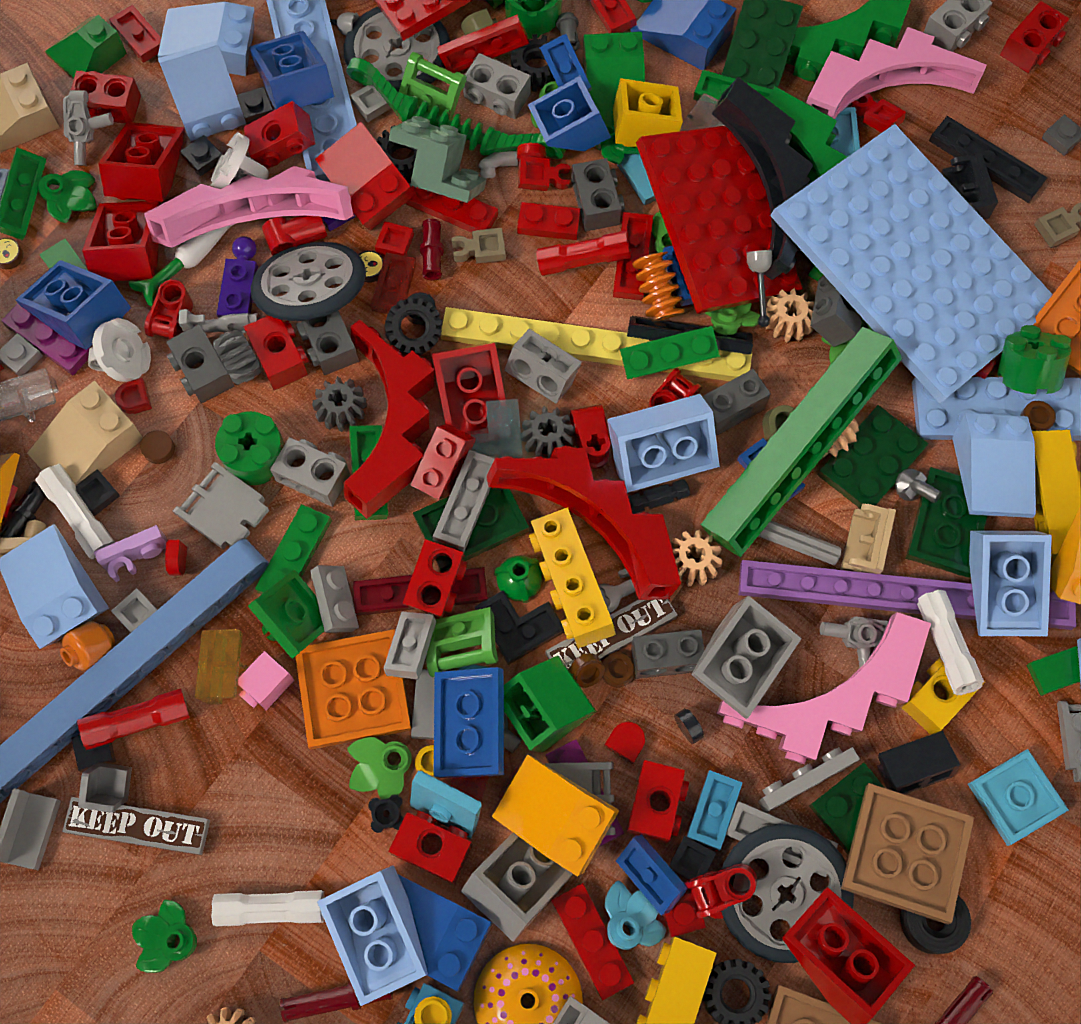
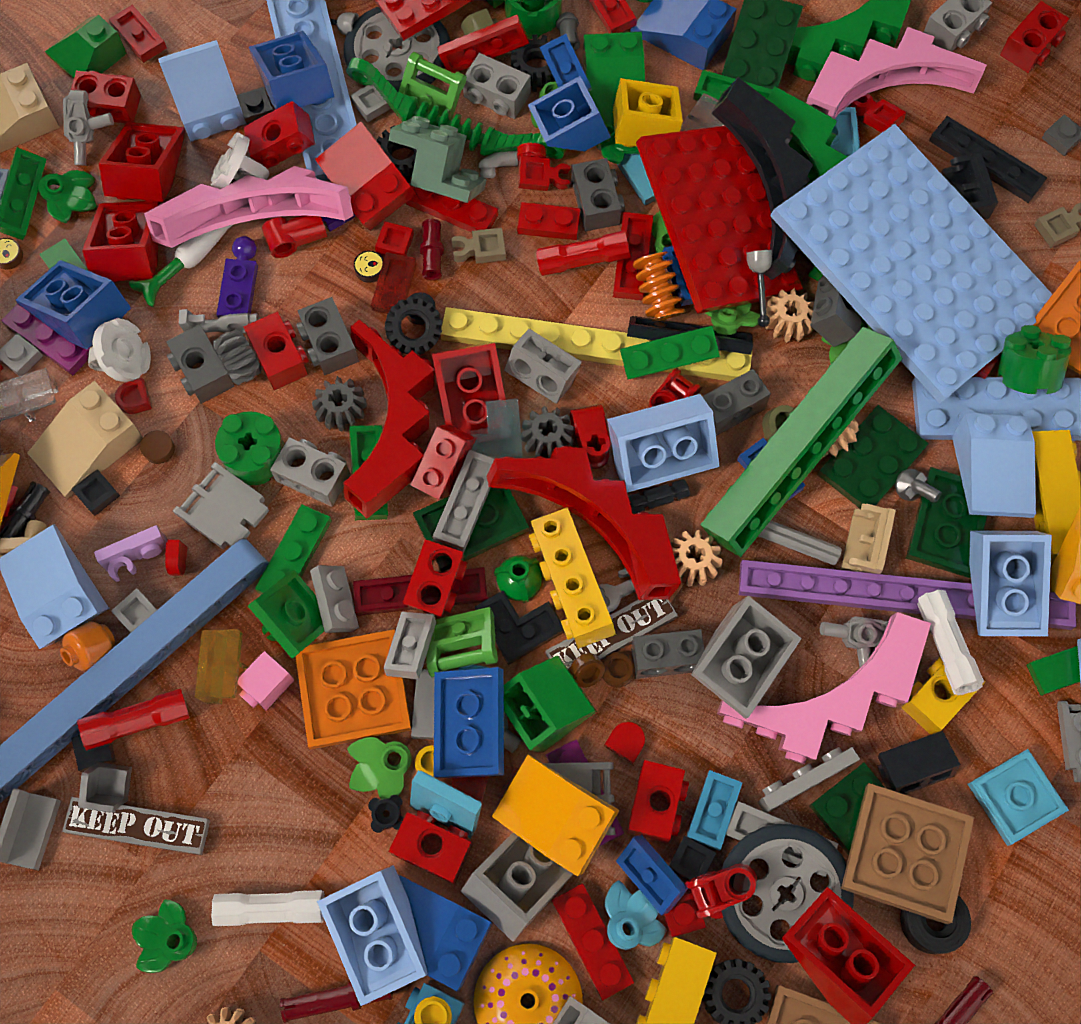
(62, 491): white axle -> none
(164, 314): red piece -> none
(199, 24): light blue slope -> none
(201, 155): black plate -> none
(308, 281): wedge -> none
(689, 726): black tile -> none
(1040, 415): reddish brown tile -> none

